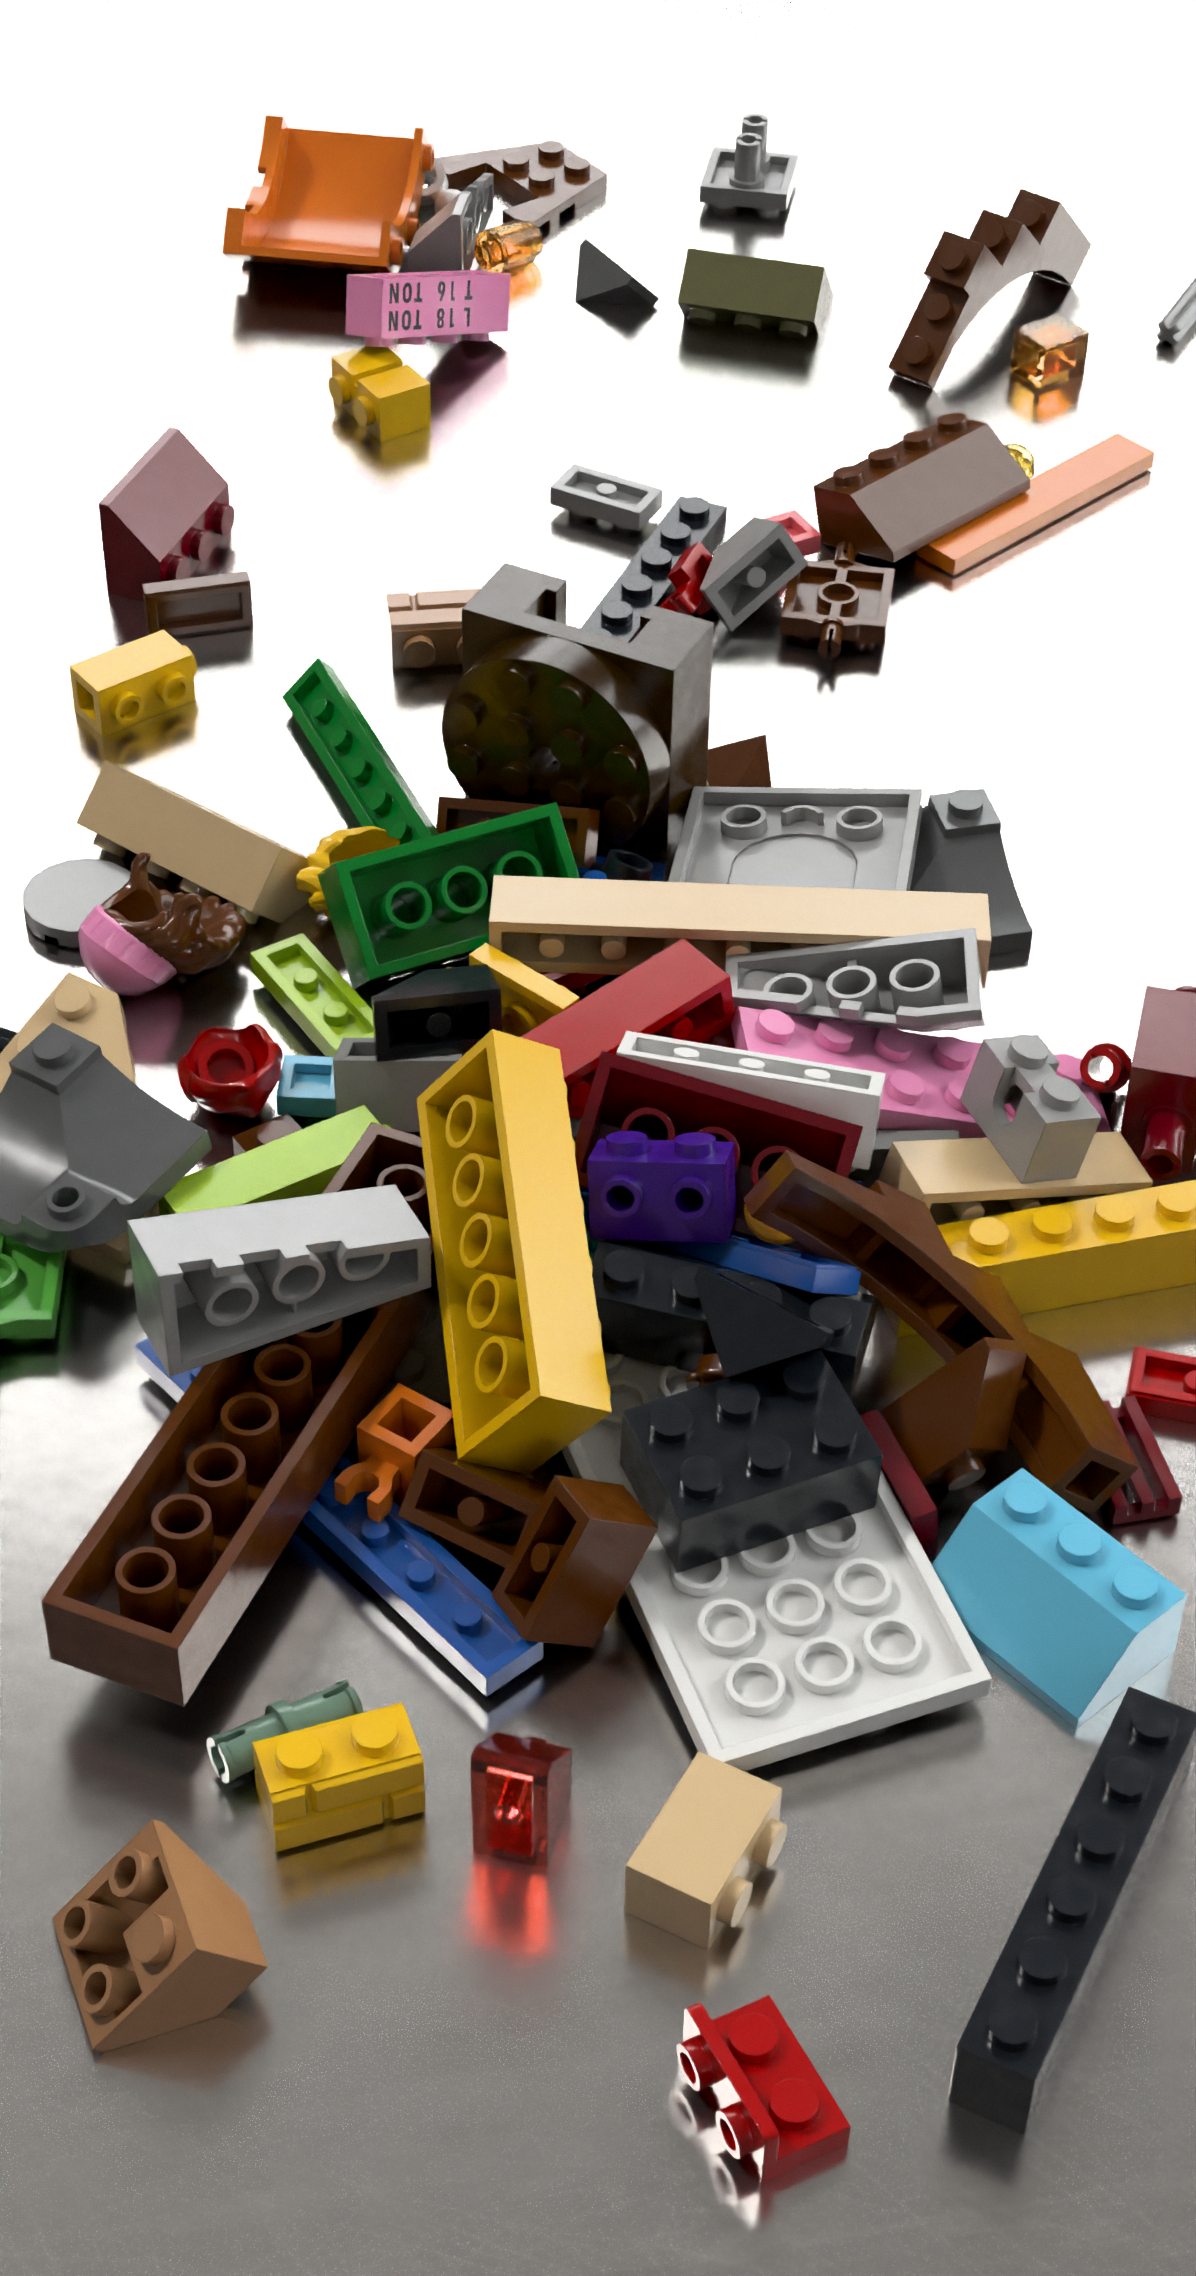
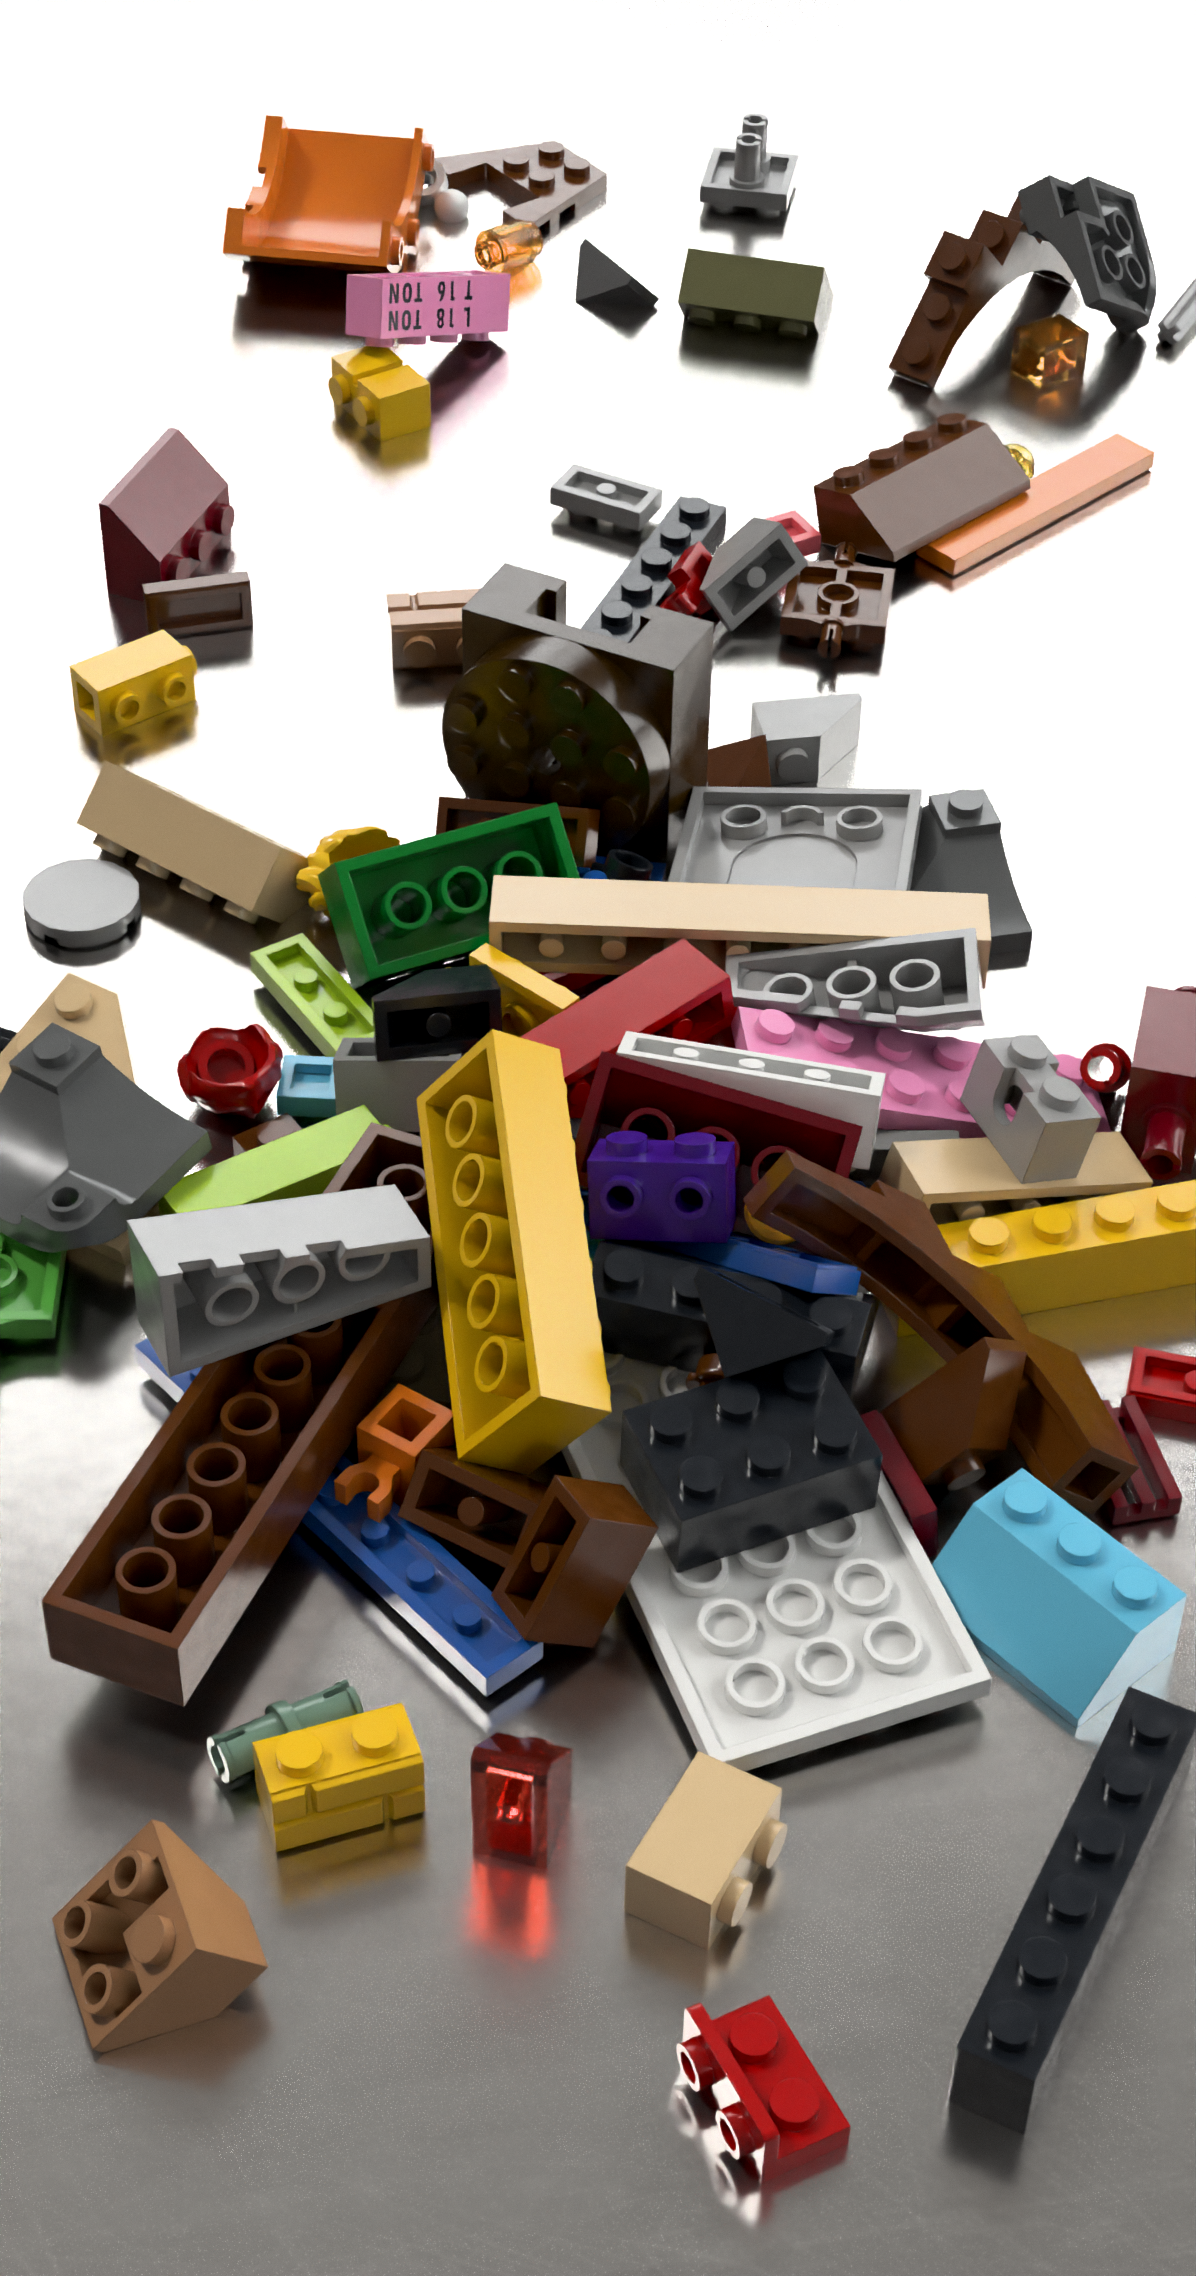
(150, 935): reddish brown hair -> none
(355, 755): green plate -> none
(451, 234): light grey wedge -> none
(807, 734): none -> slope
(1101, 242): none -> dark grey slope

